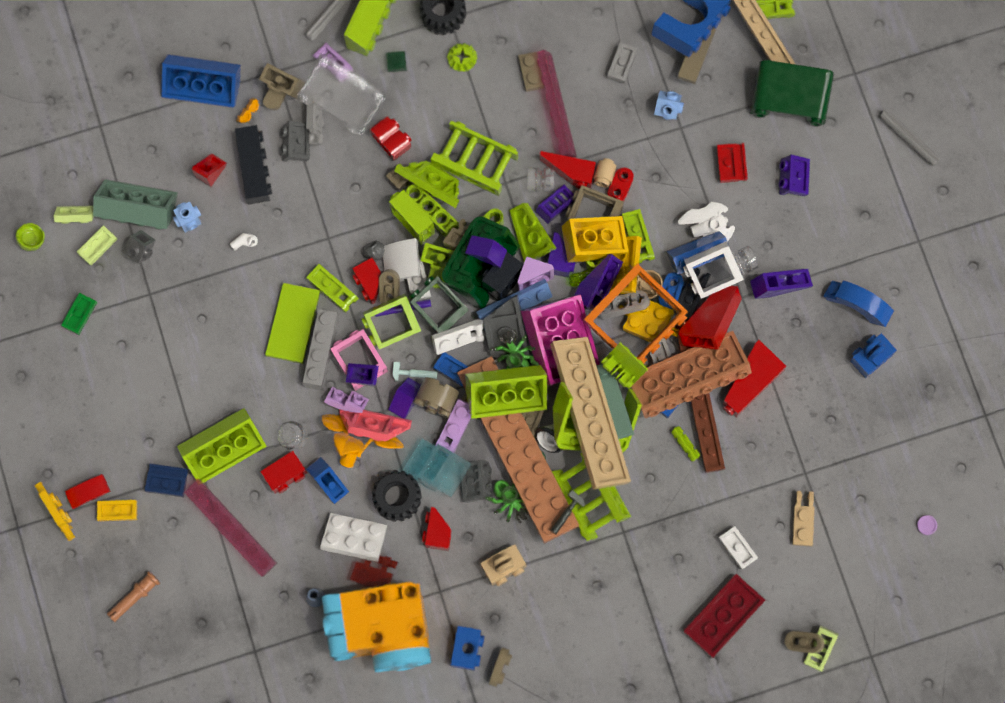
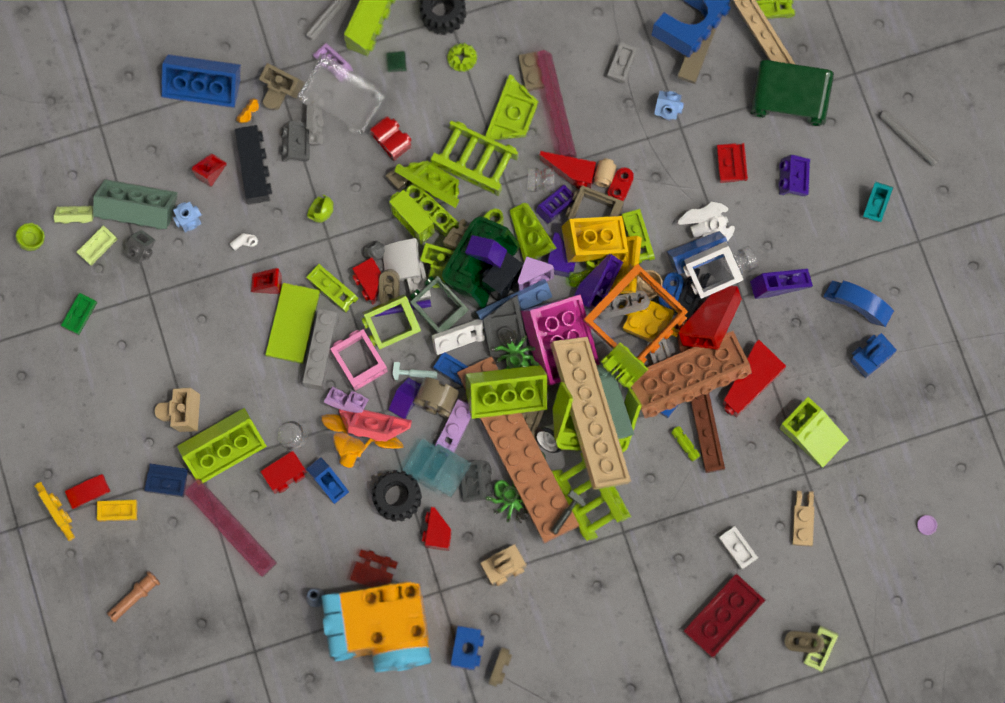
(181, 410): none -> tan brick
(267, 282): none -> red slope
(321, 209): none -> lime hair
(354, 537): white plate -> none
(362, 374): dark purple slope -> none
(513, 112): none -> lime wing
(814, 432): none -> lime slope
(878, 201): none -> teal slope

